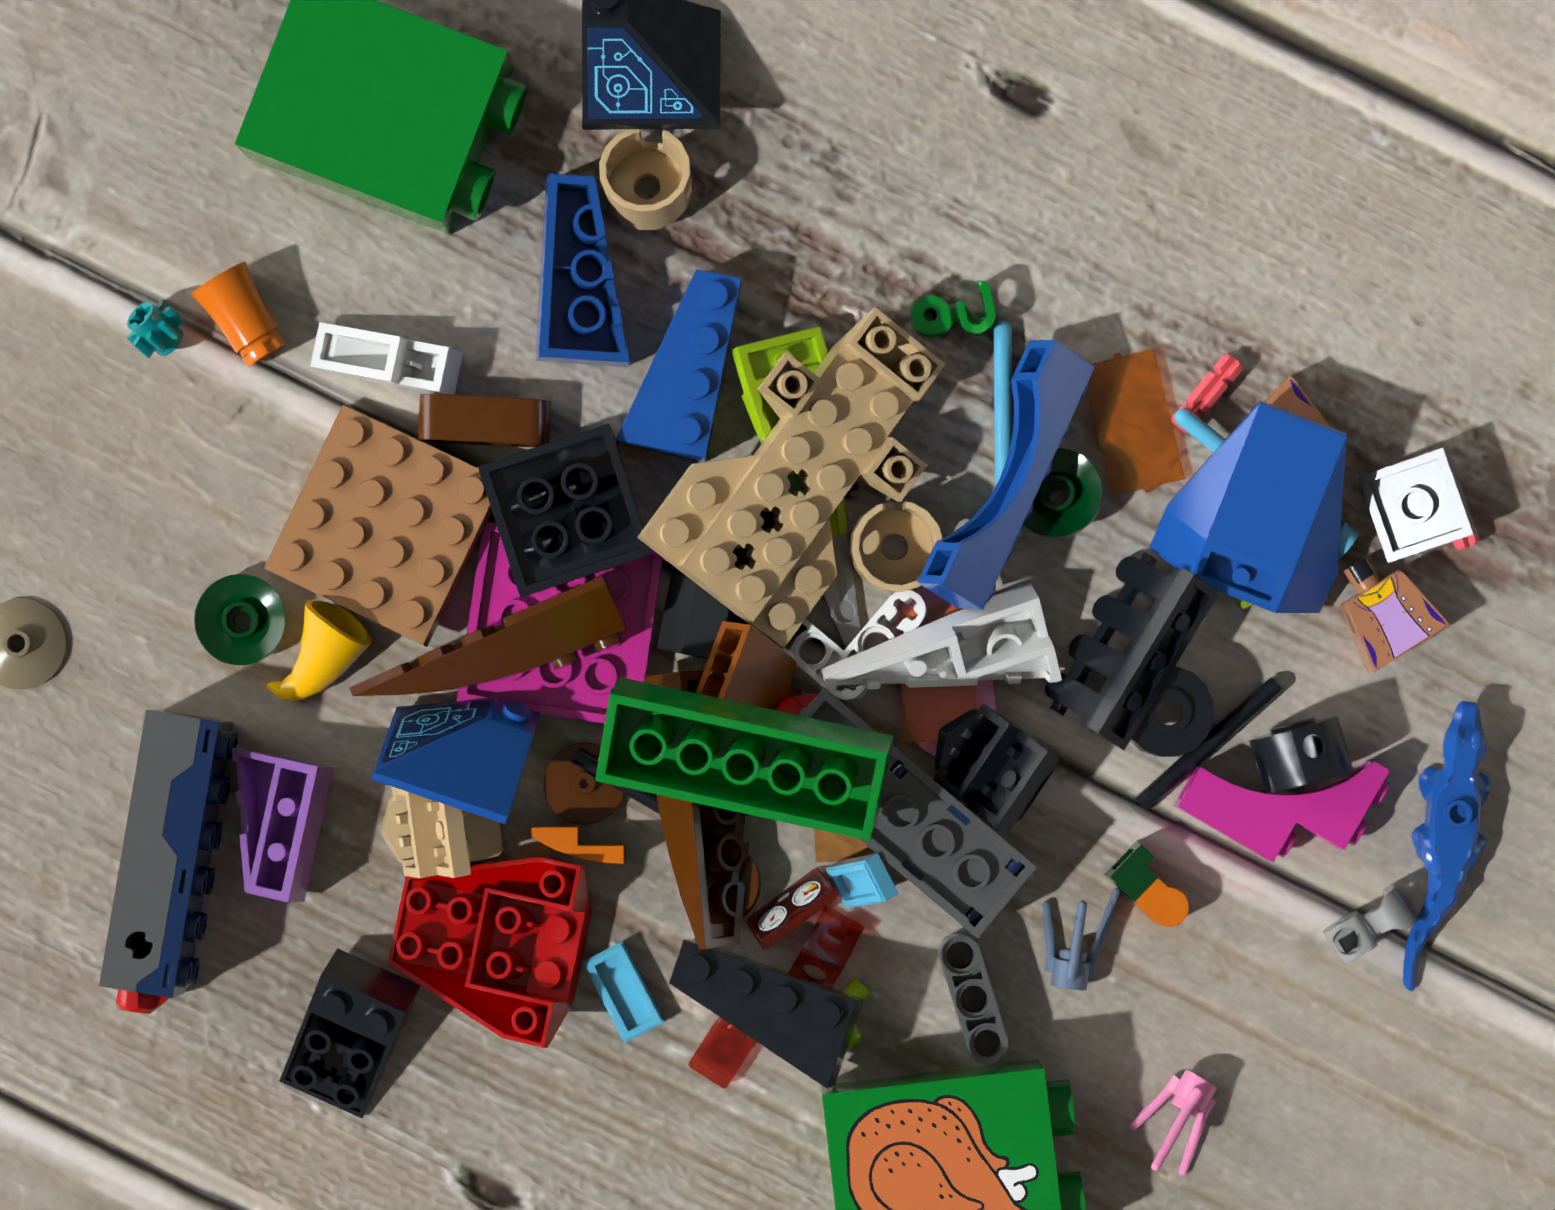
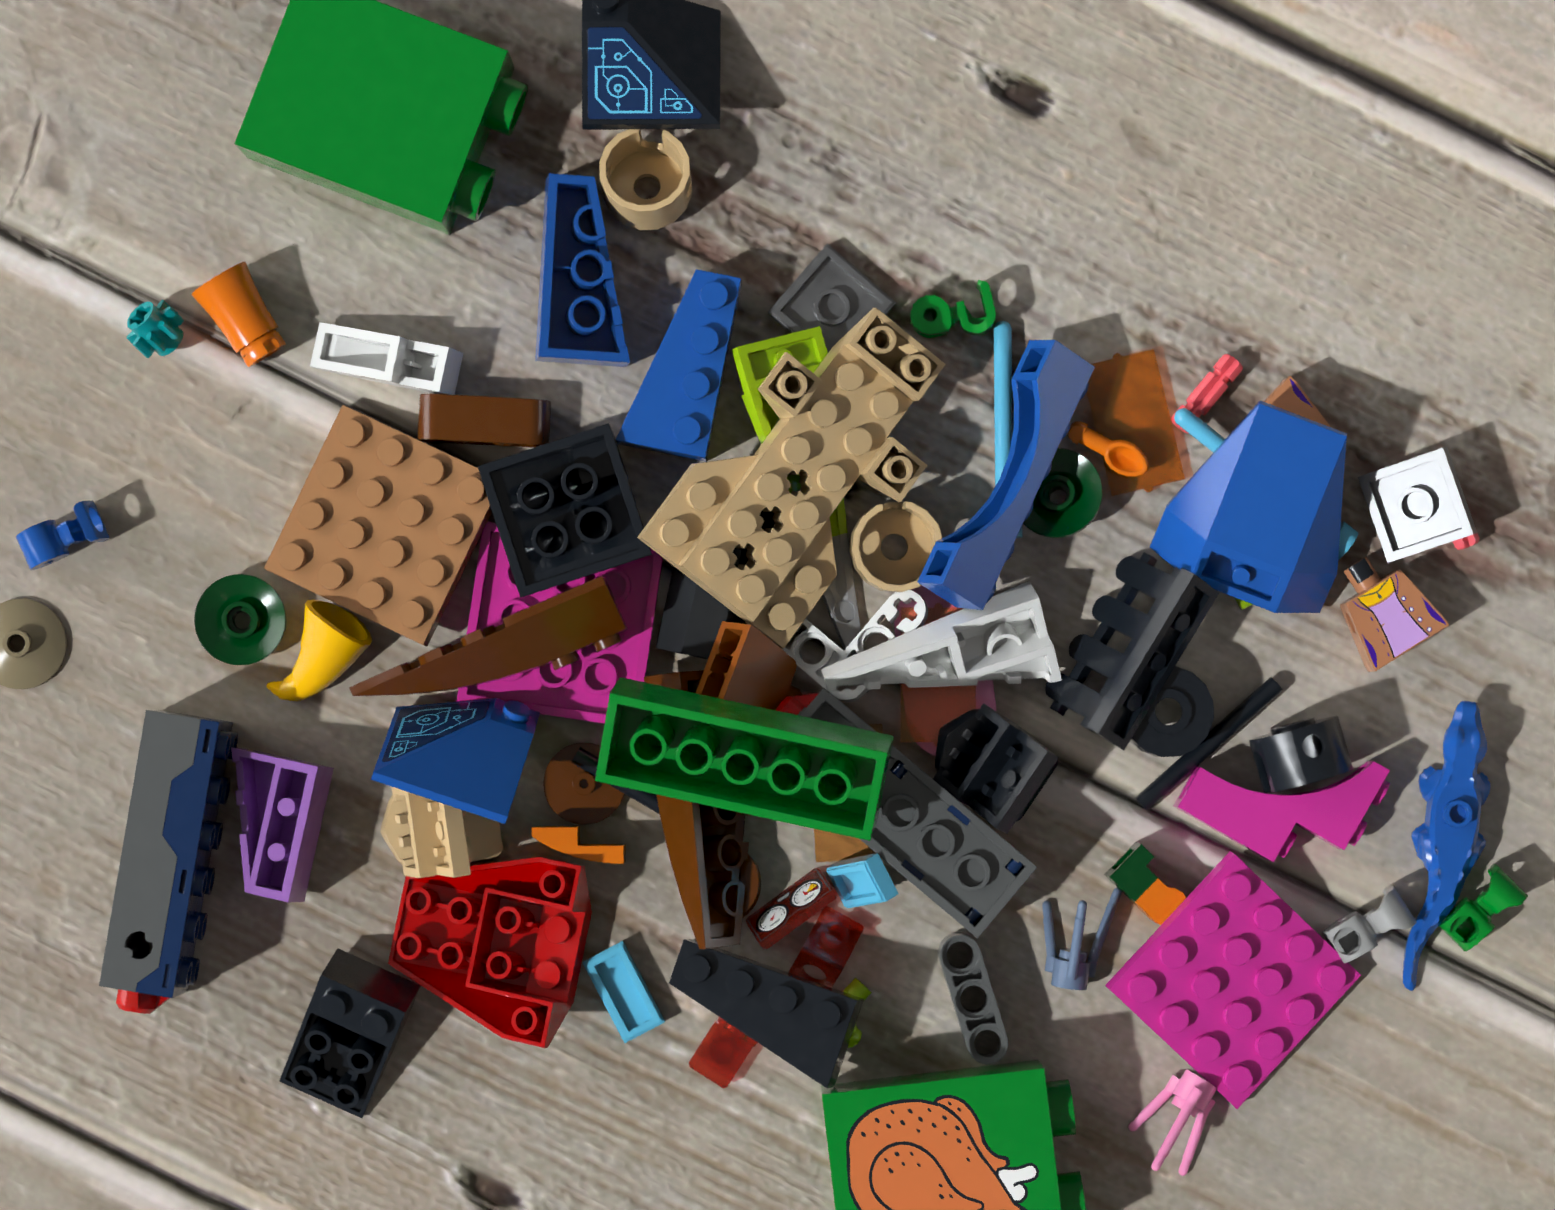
(50, 542): none -> blue leg
(829, 296): none -> flat silver tile
(1119, 454): none -> orange piece
(1233, 979): none -> dark pink plate
(1471, 919): none -> green leg

